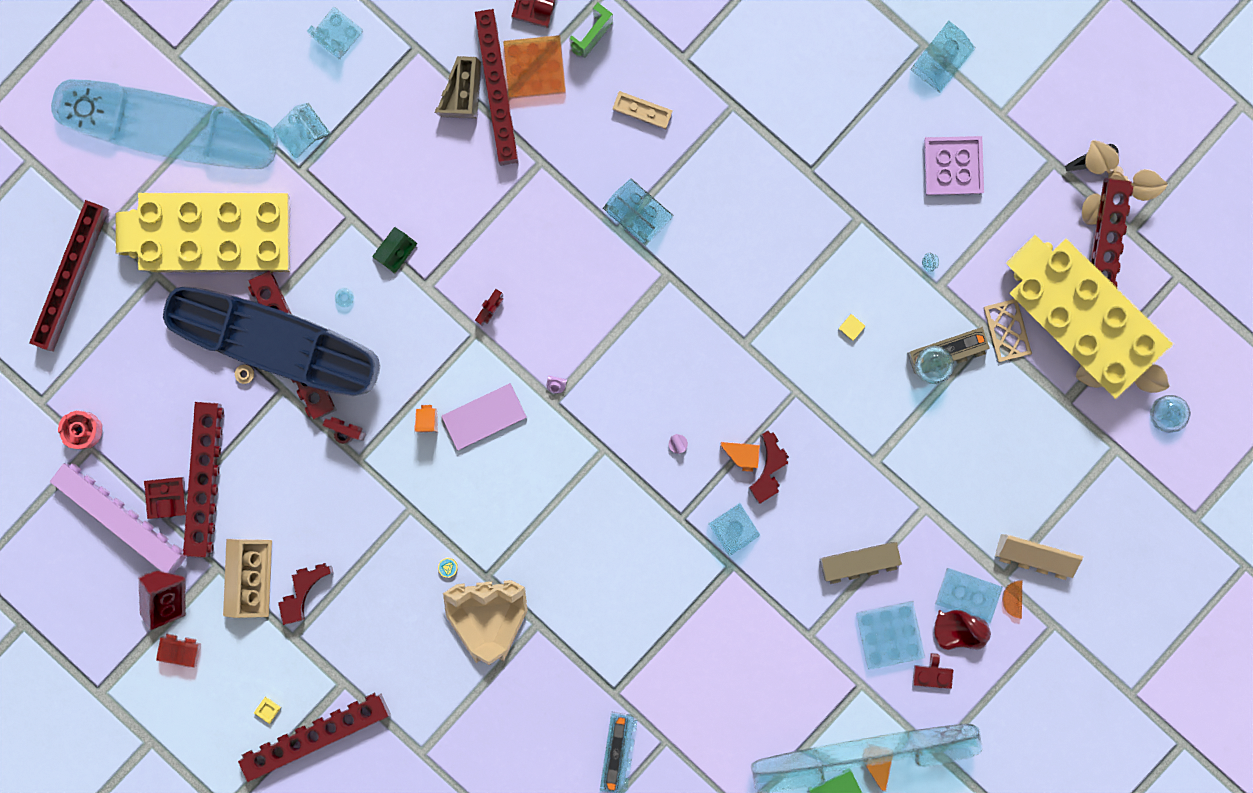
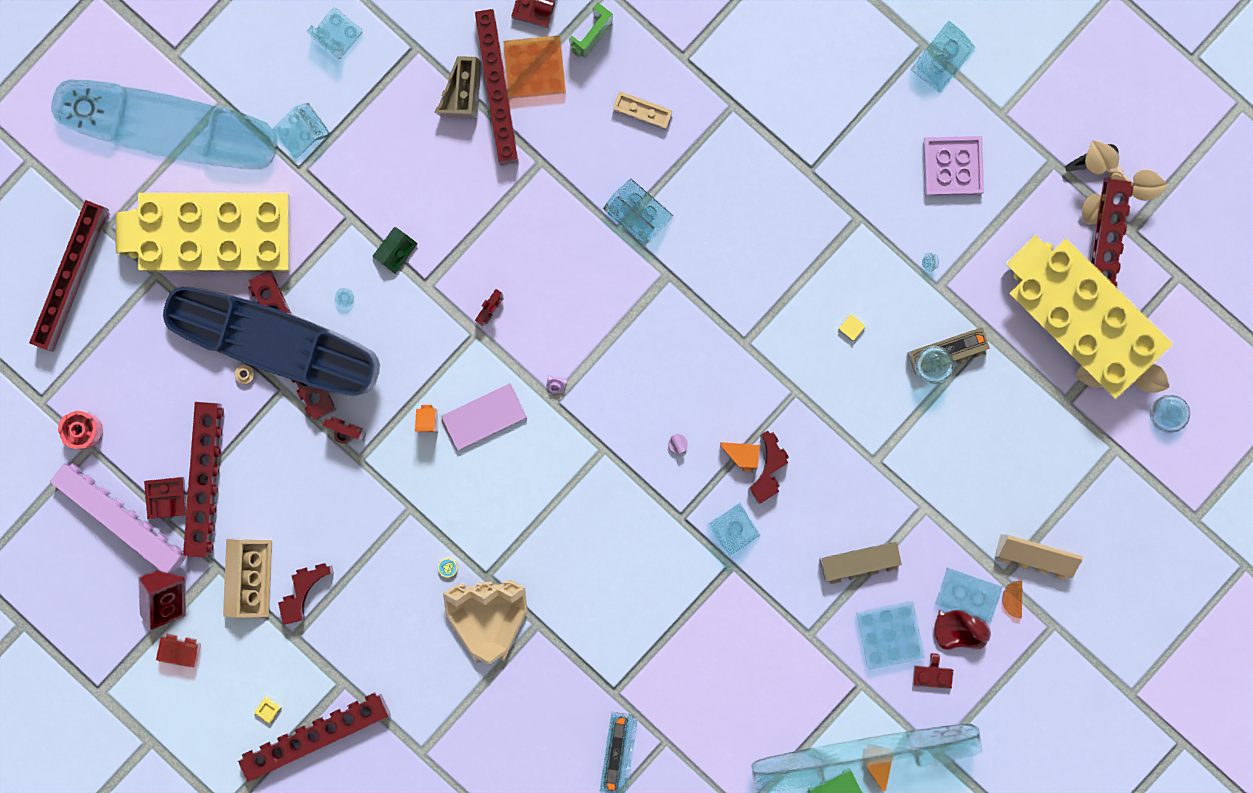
(996, 342): tan window -> none

